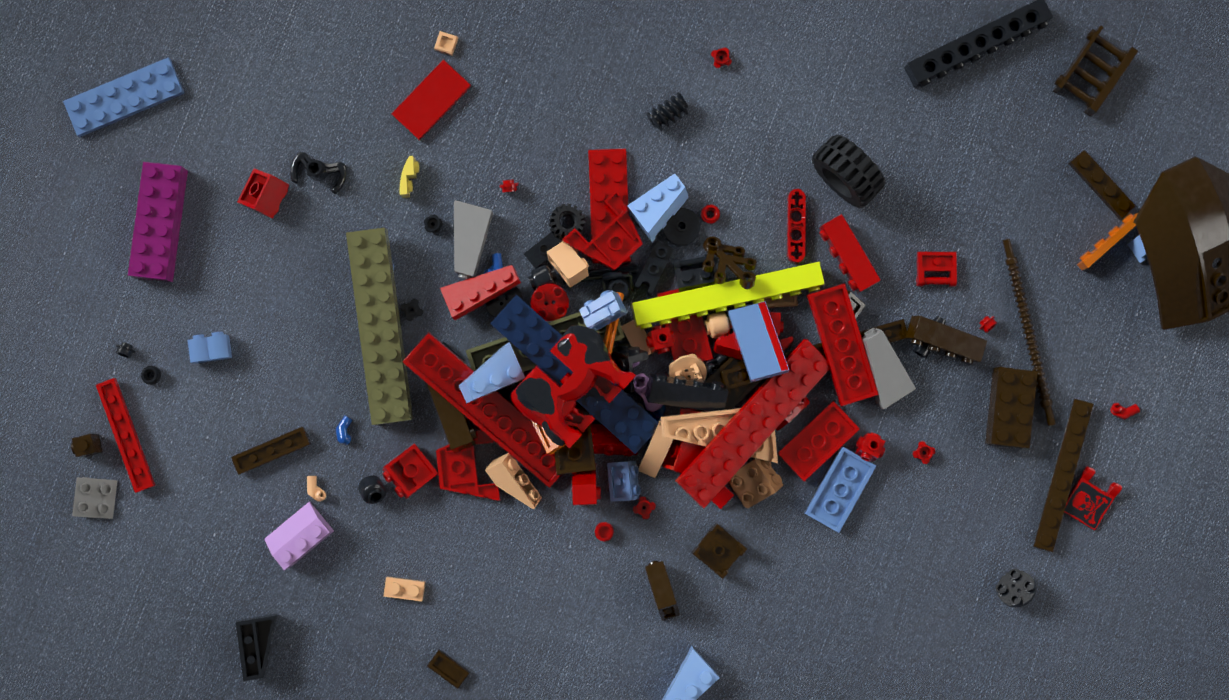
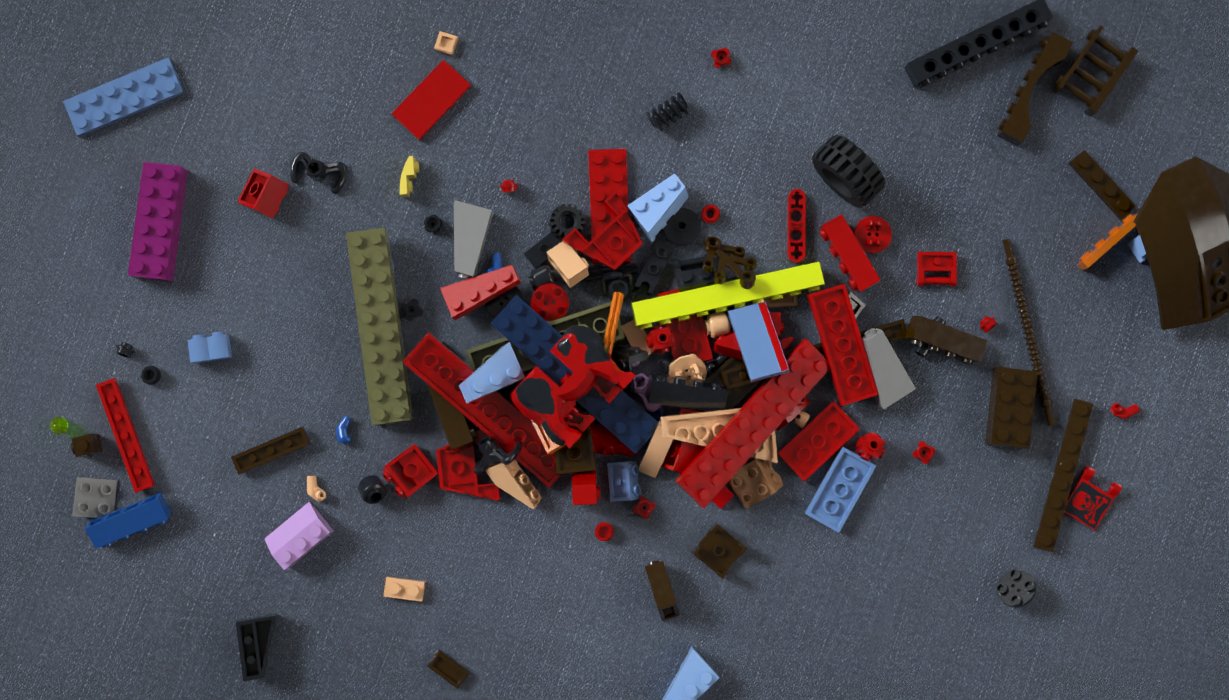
(59, 425): none -> clear neon green plate
(128, 520): none -> blue brick
(494, 453): none -> black piece
(603, 310): brick -> none
(802, 421): none -> light nougat hinge
(872, 225): none -> red plate
(1018, 122): none -> dark brown arch

